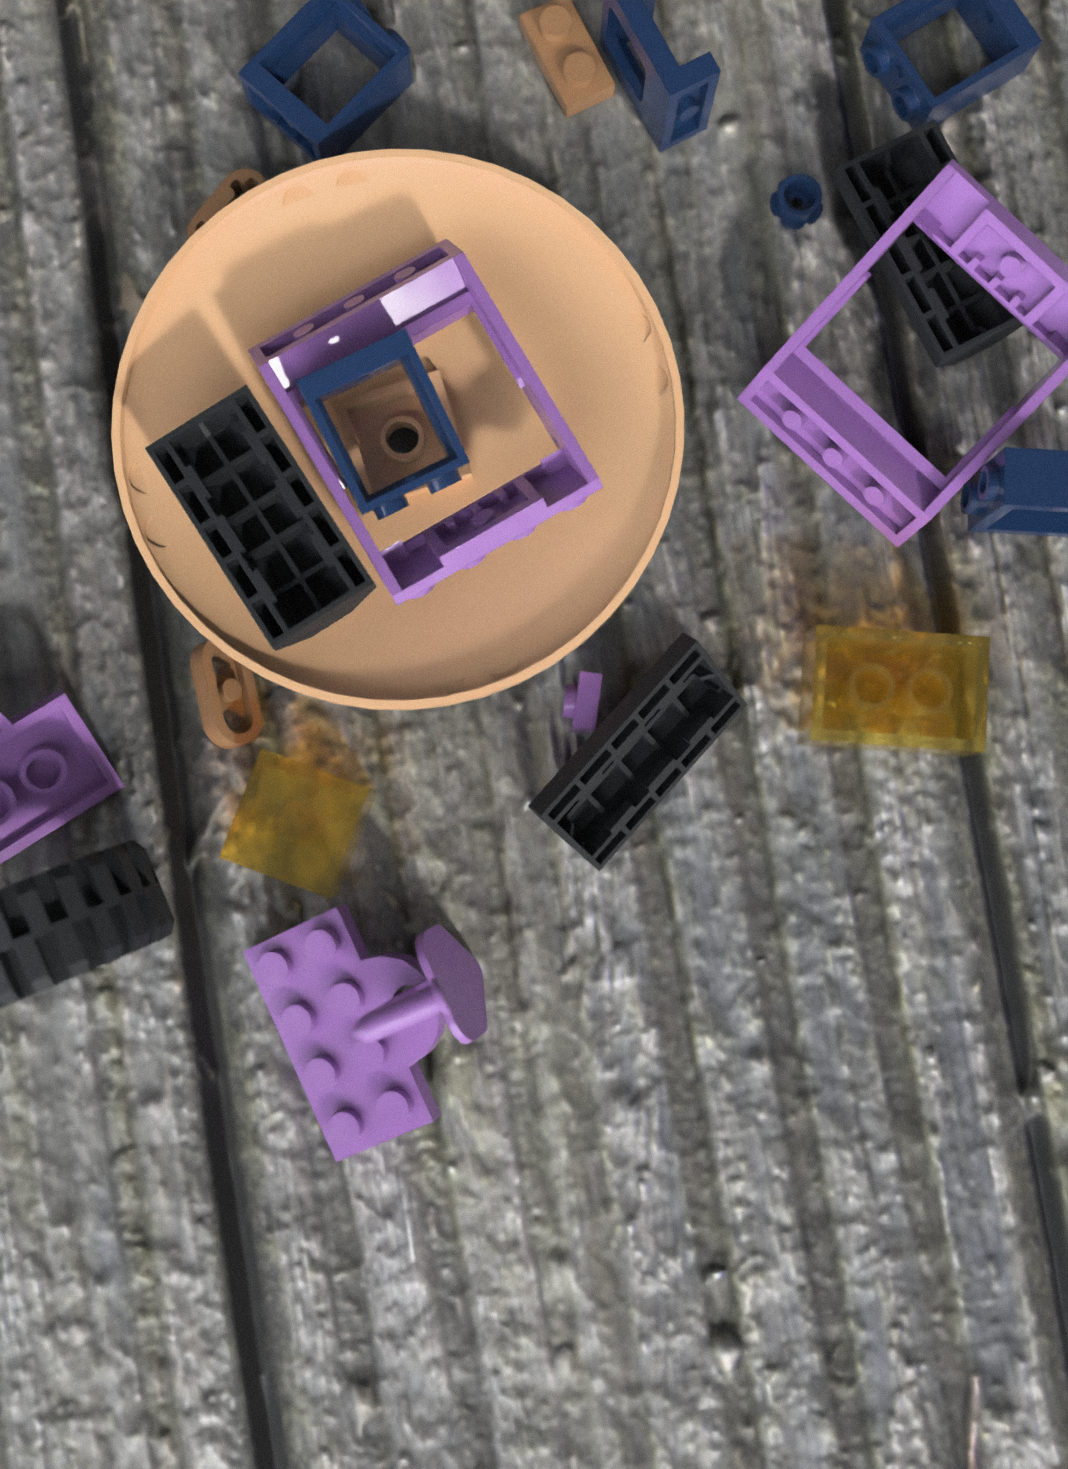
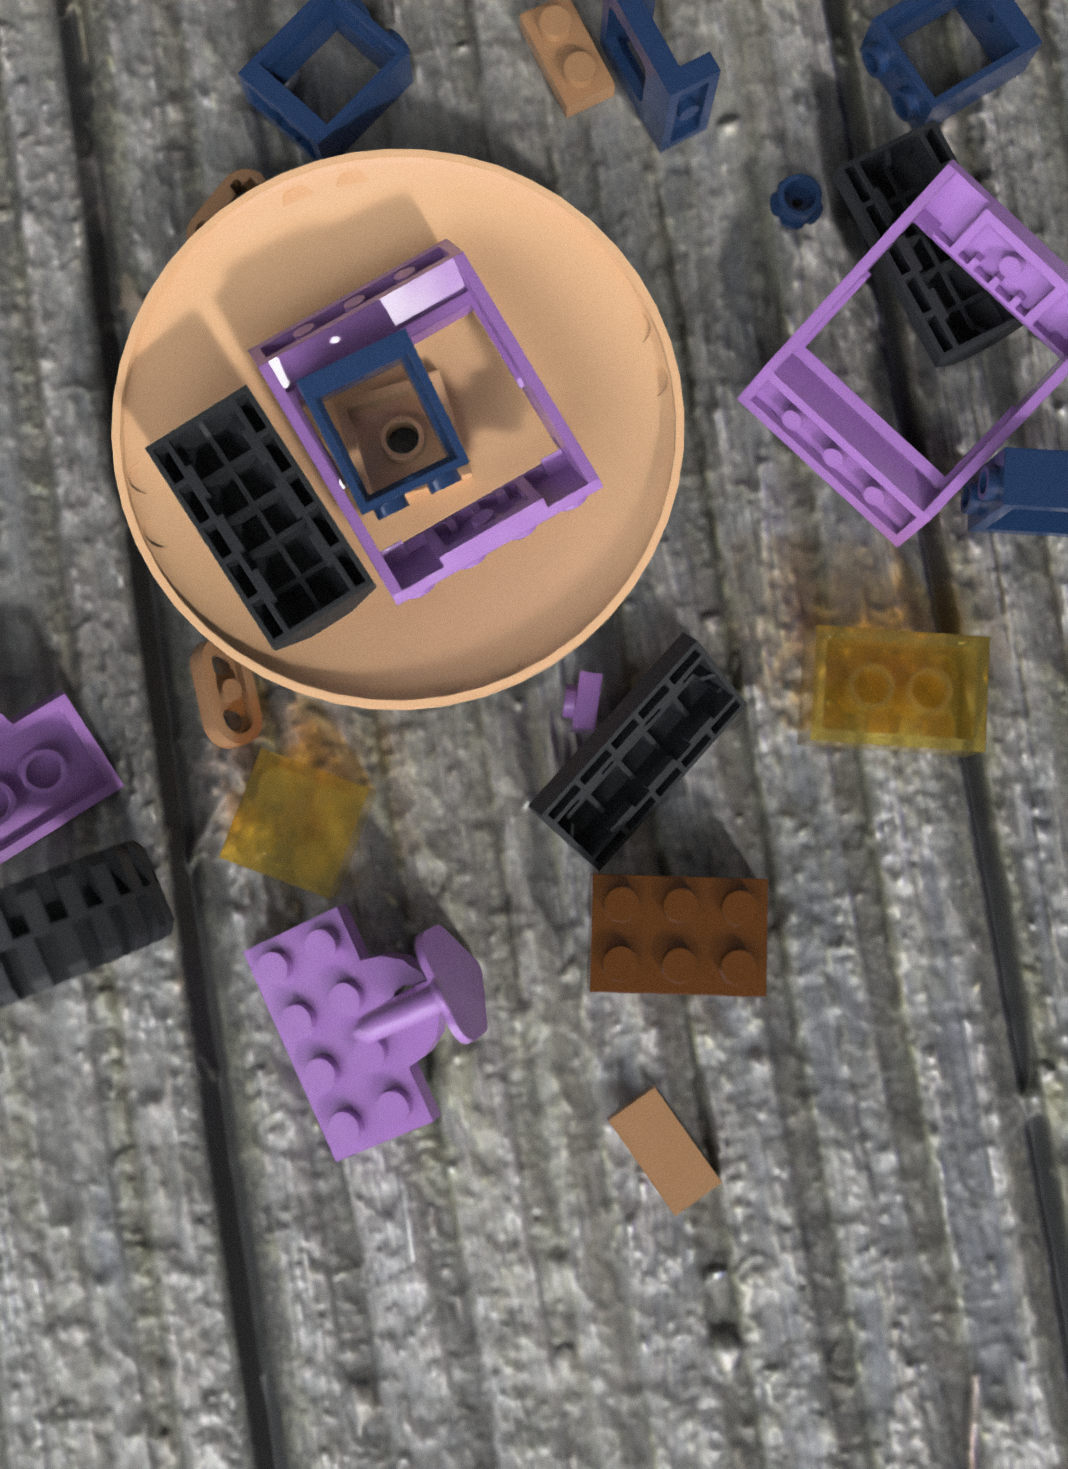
(664, 1150): none -> medium nougat tile
(677, 935): none -> reddish brown brick

